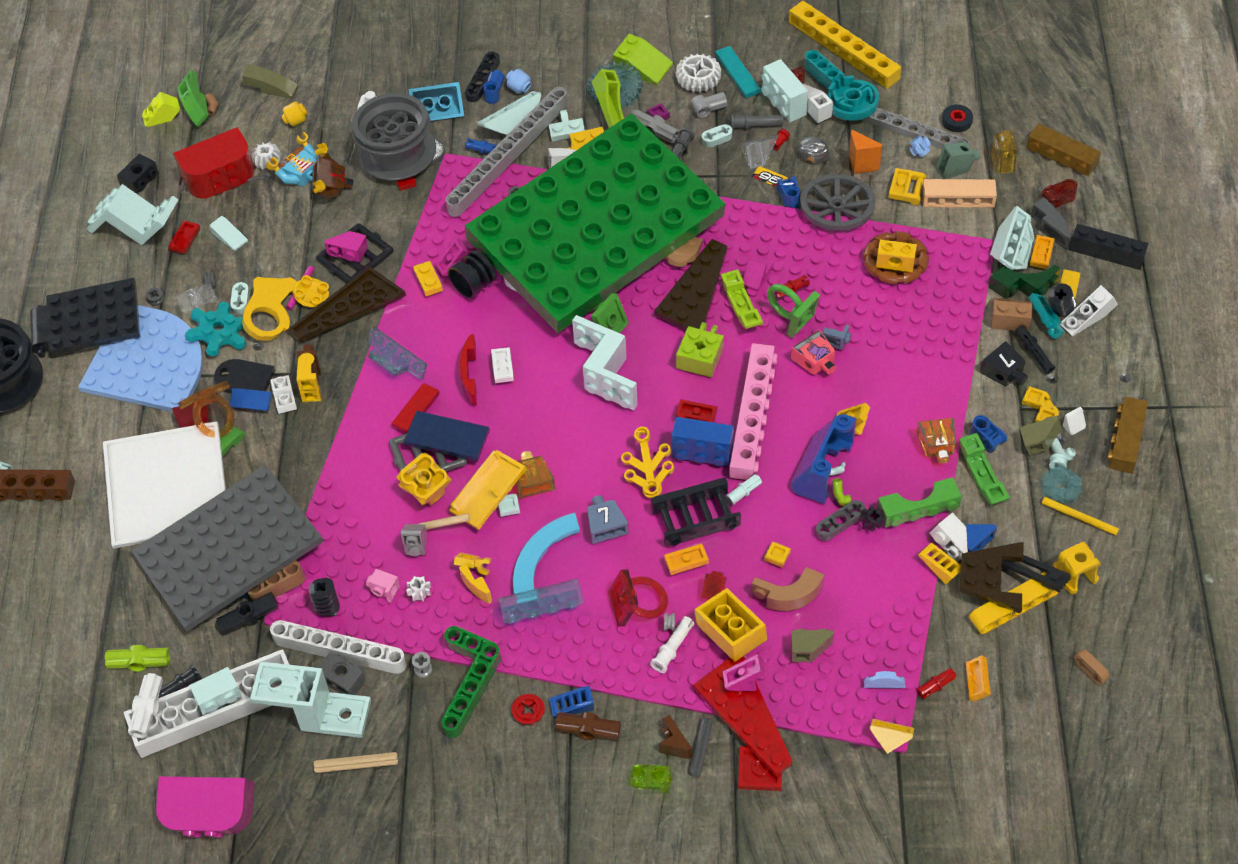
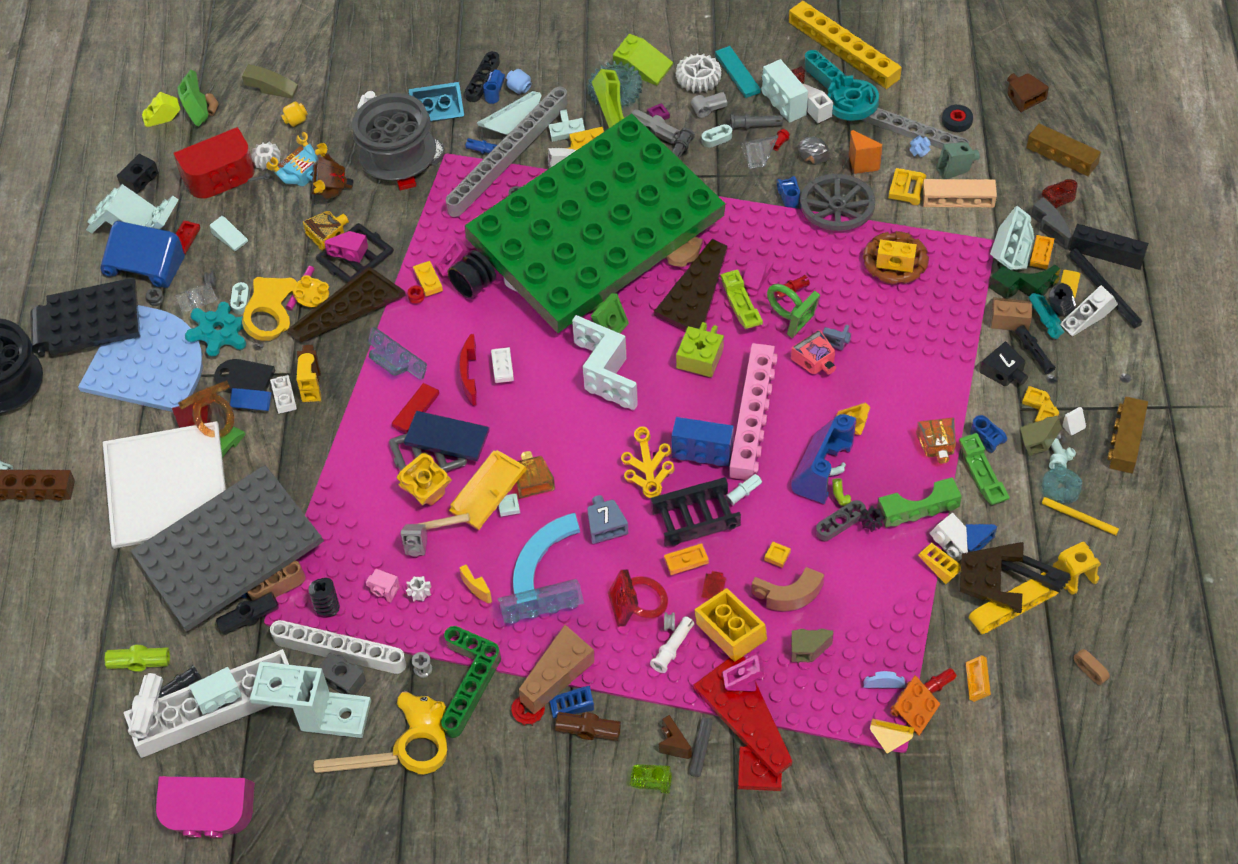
(142, 252): none -> blue windscreen
(324, 227): none -> torso
(411, 294): none -> red bush
(424, 719): none -> yellow animal
(472, 561): yellow plate -> none
(557, 668): none -> medium nougat wedge
(696, 411): red wing -> none
(767, 176): sticker -> none
(915, 705): none -> orange hinge
(1004, 144): clear yellow torso -> none
(1026, 91): none -> reddish brown torso
(1098, 280): none -> black axle

